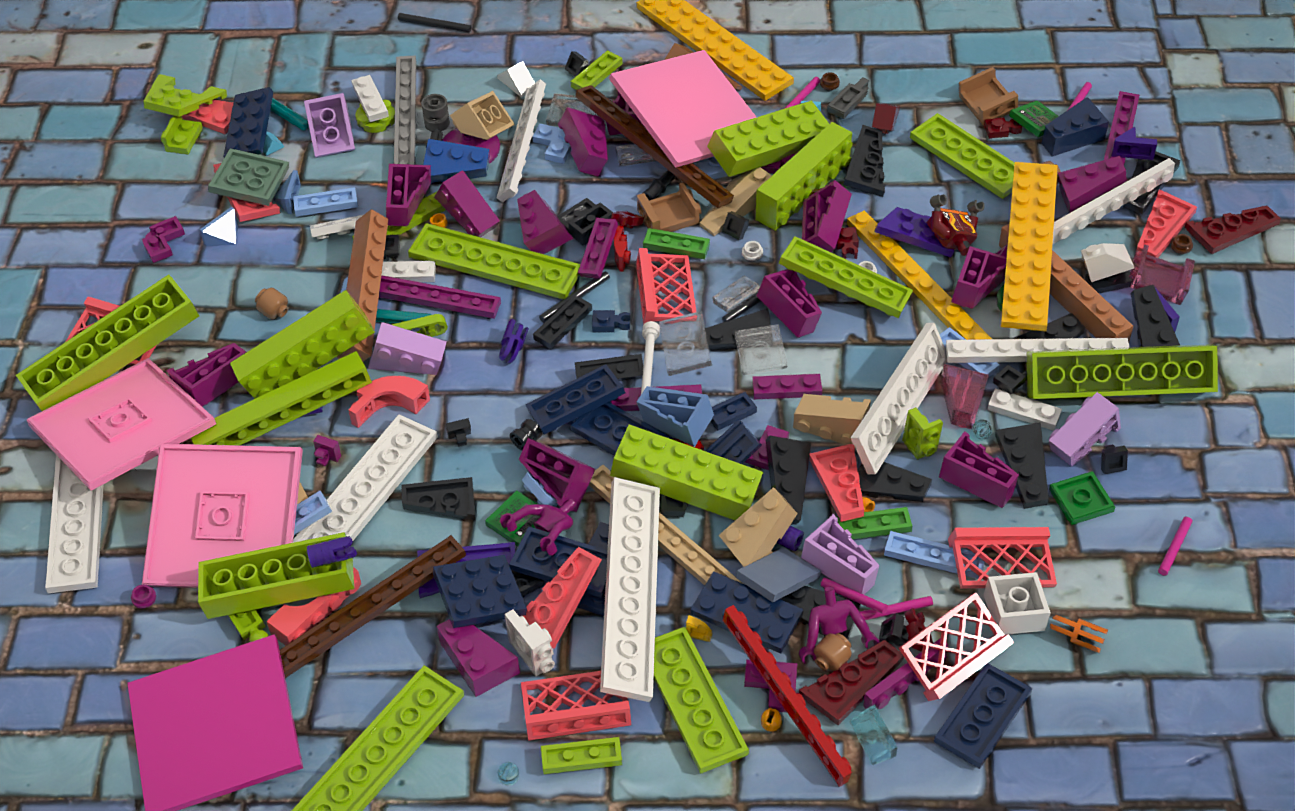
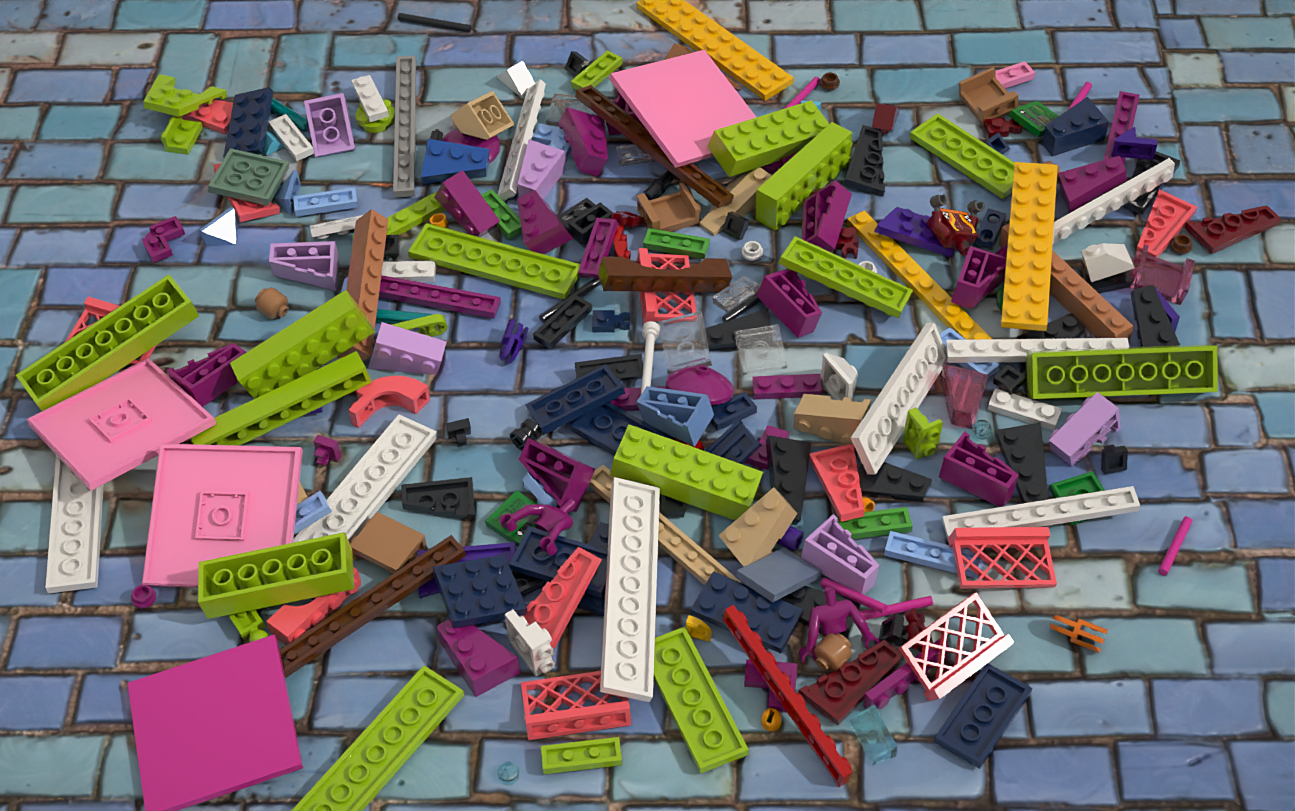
(291, 137): none -> white plate
(306, 262): none -> lavender wedge
(331, 551): dark purple hinge -> none
(387, 543): none -> medium nougat panel
(405, 191): magenta wedge -> none
(435, 112): dark grey wheel -> none
(509, 222): none -> bright green plate
(540, 168): none -> lavender wedge
(626, 275): none -> reddish brown arch
(703, 381): none -> magenta dish
(838, 377): none -> white slope
(848, 98): dark grey hinge -> none
(990, 229): none -> dark blue leg
(997, 143): none -> dark blue slope
(1015, 74): none -> bright pink plate
(1017, 603): white brick -> none
(1048, 511): none -> white plate

